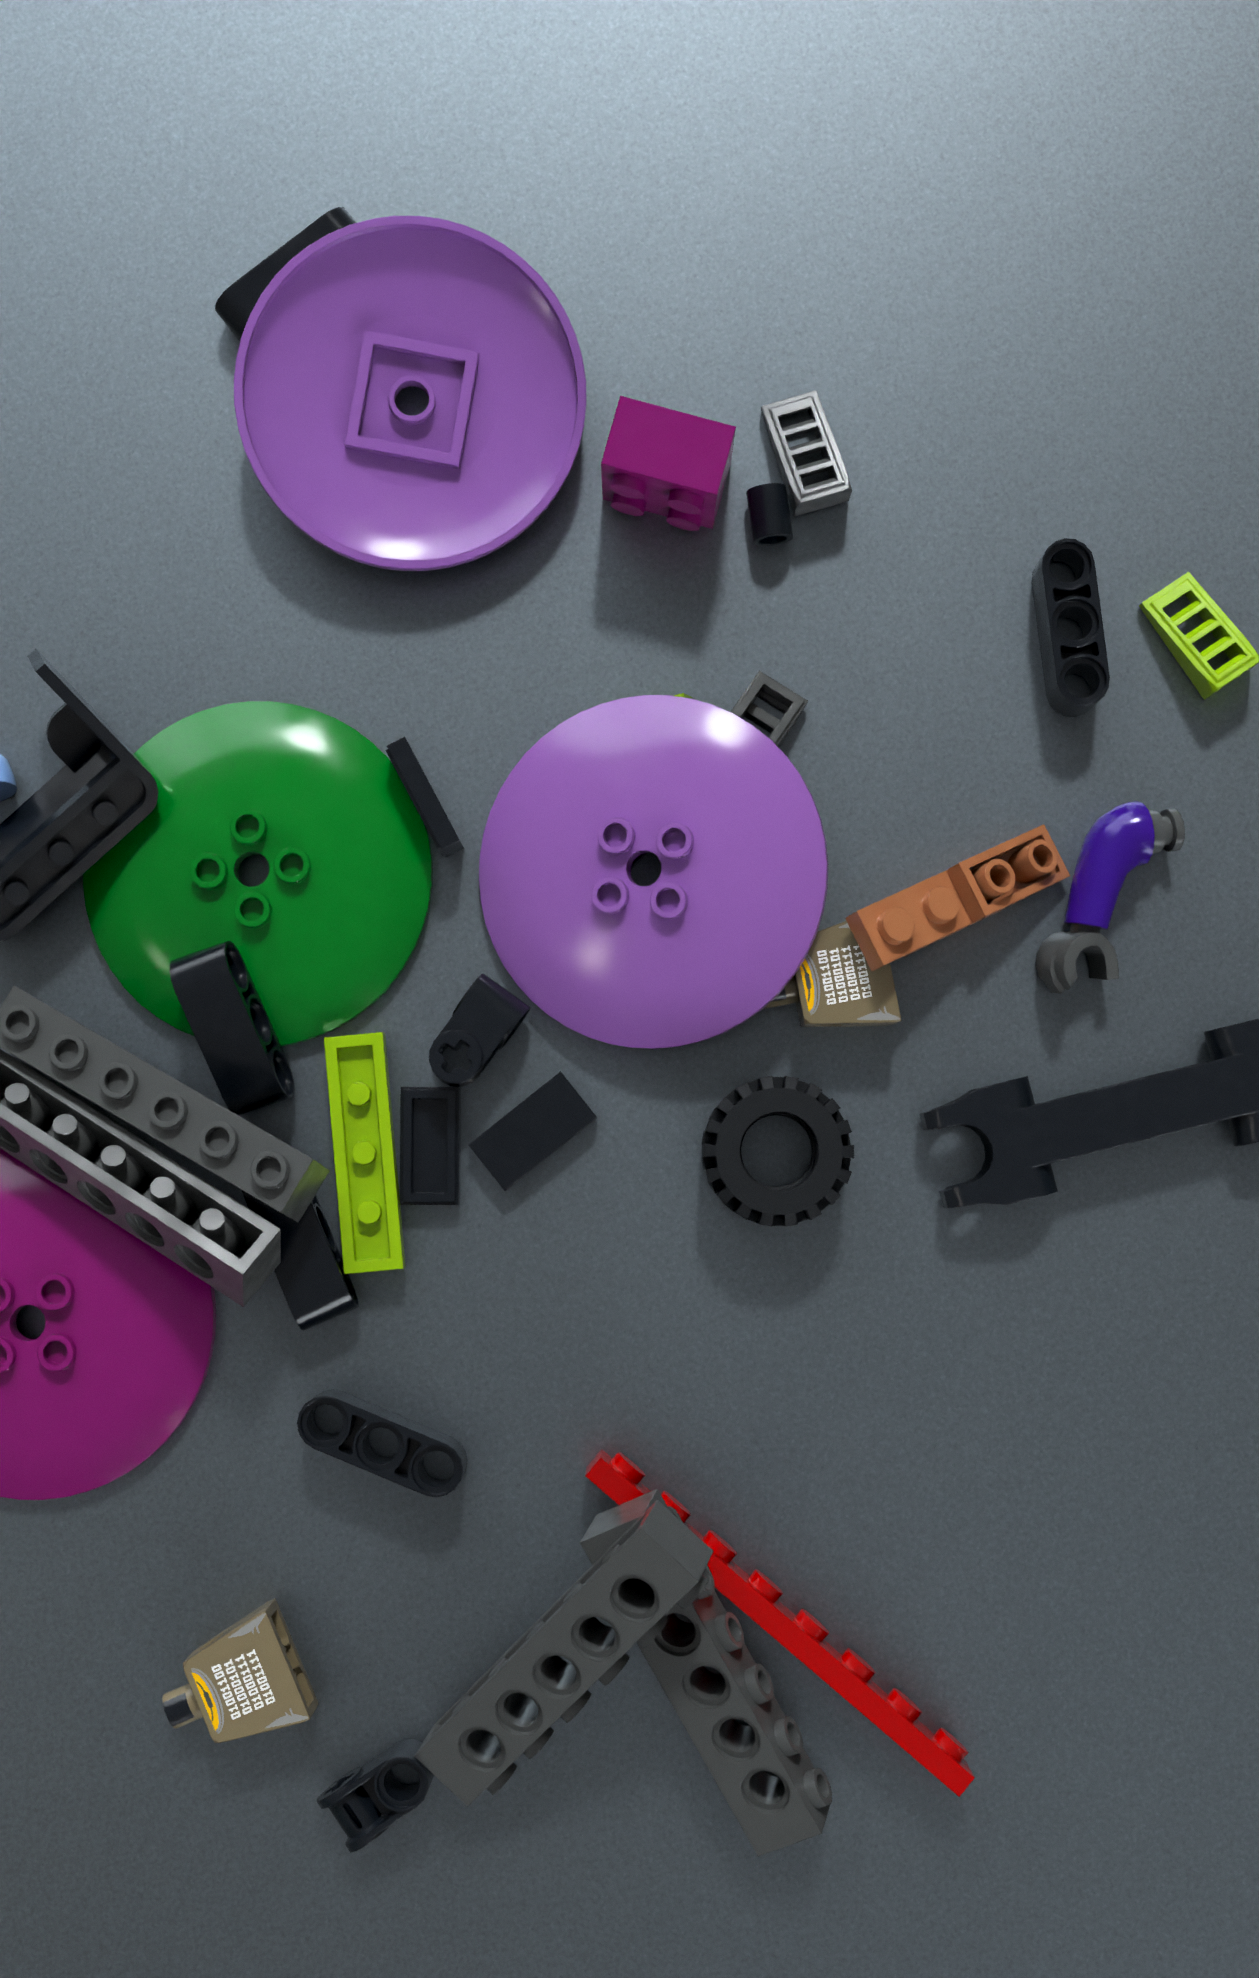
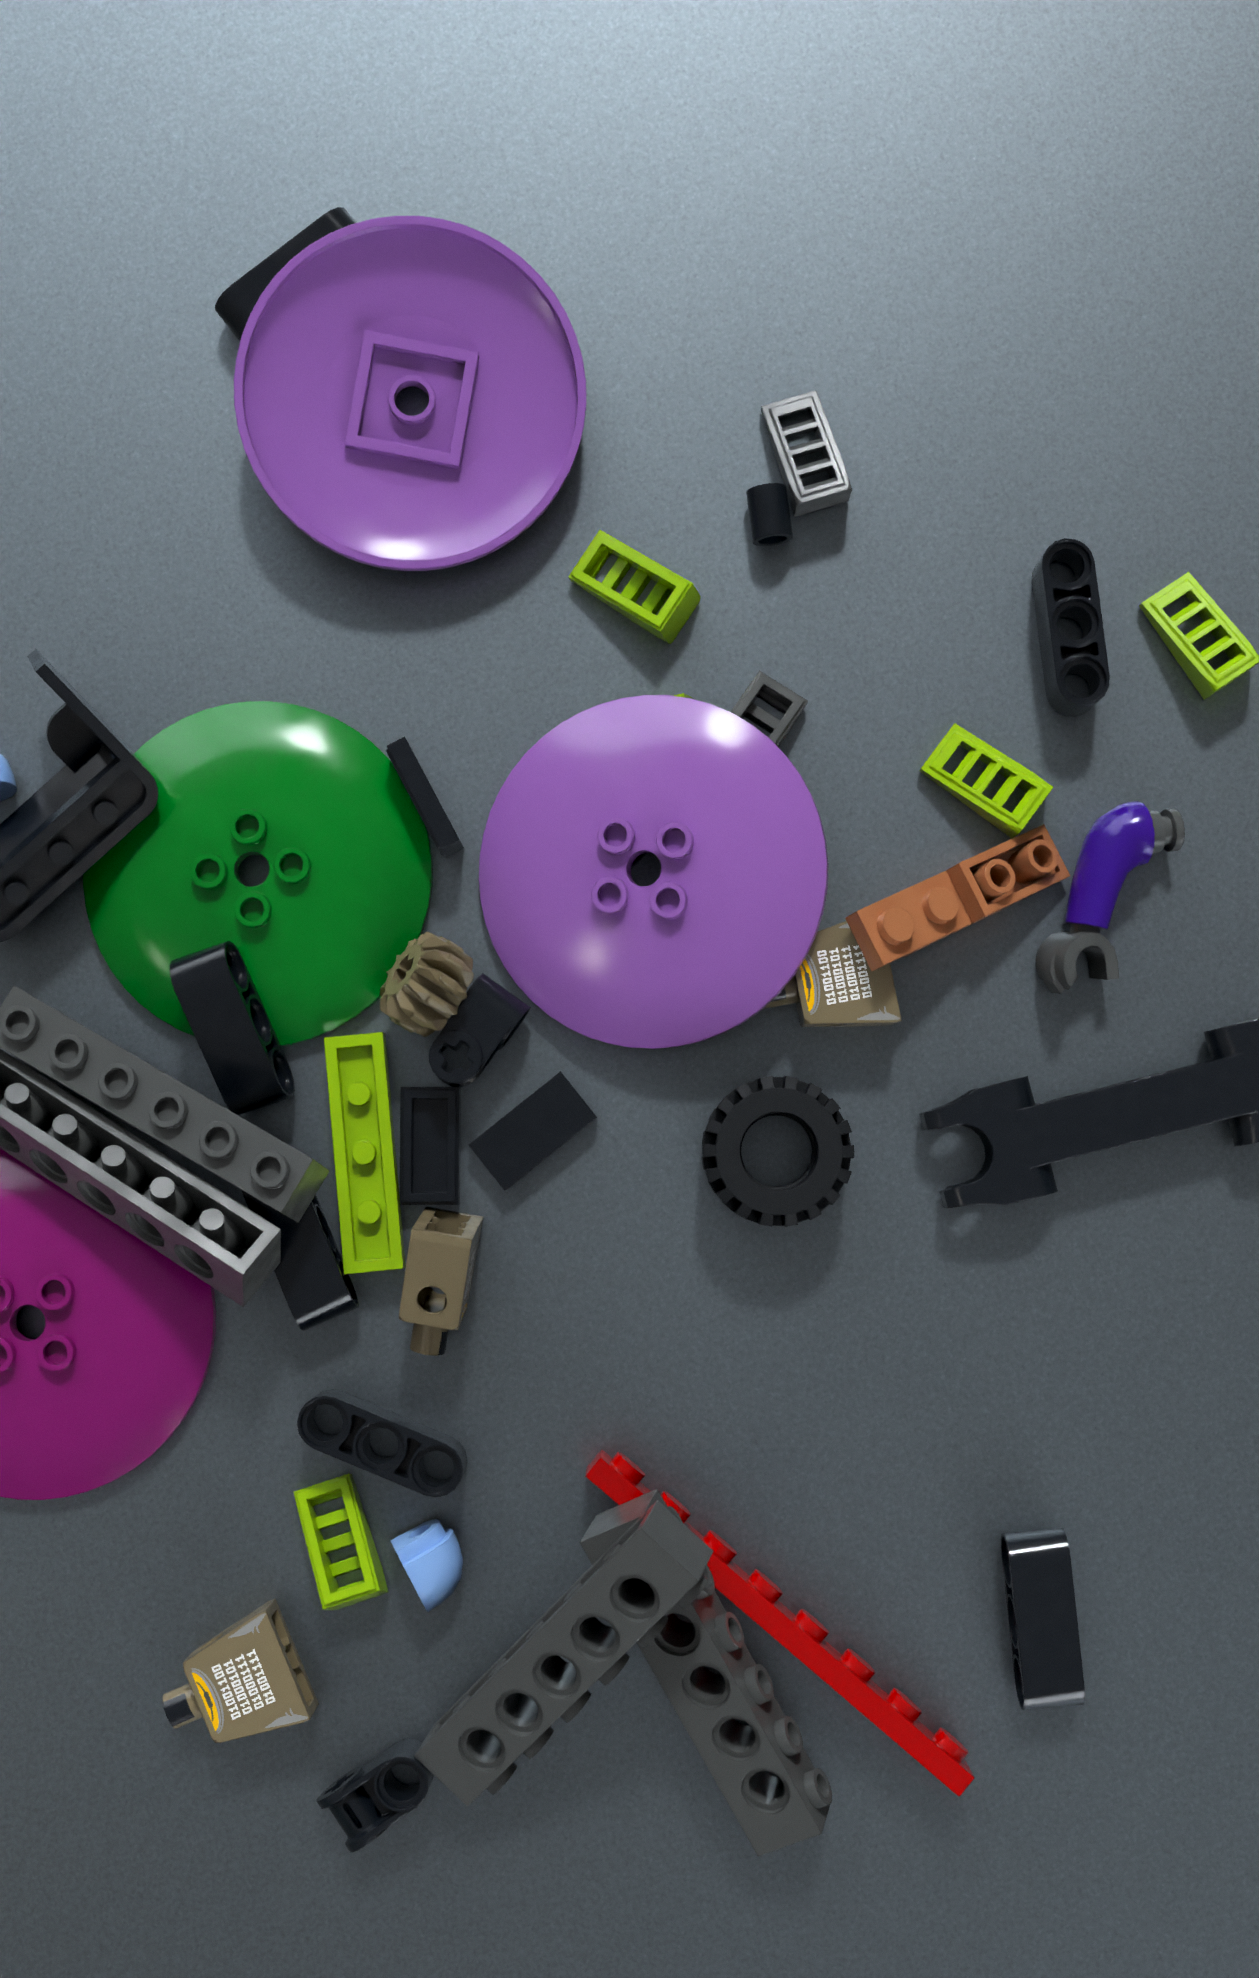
(367, 1557): none -> lime slope
(426, 984): none -> dark tan gear
(431, 1561): none -> light blue piece
(444, 1257): none -> dark tan torso
(666, 464): magenta brick -> none
(673, 613): none -> lime slope
(1015, 774): none -> lime slope
(1042, 1619): none -> black beam

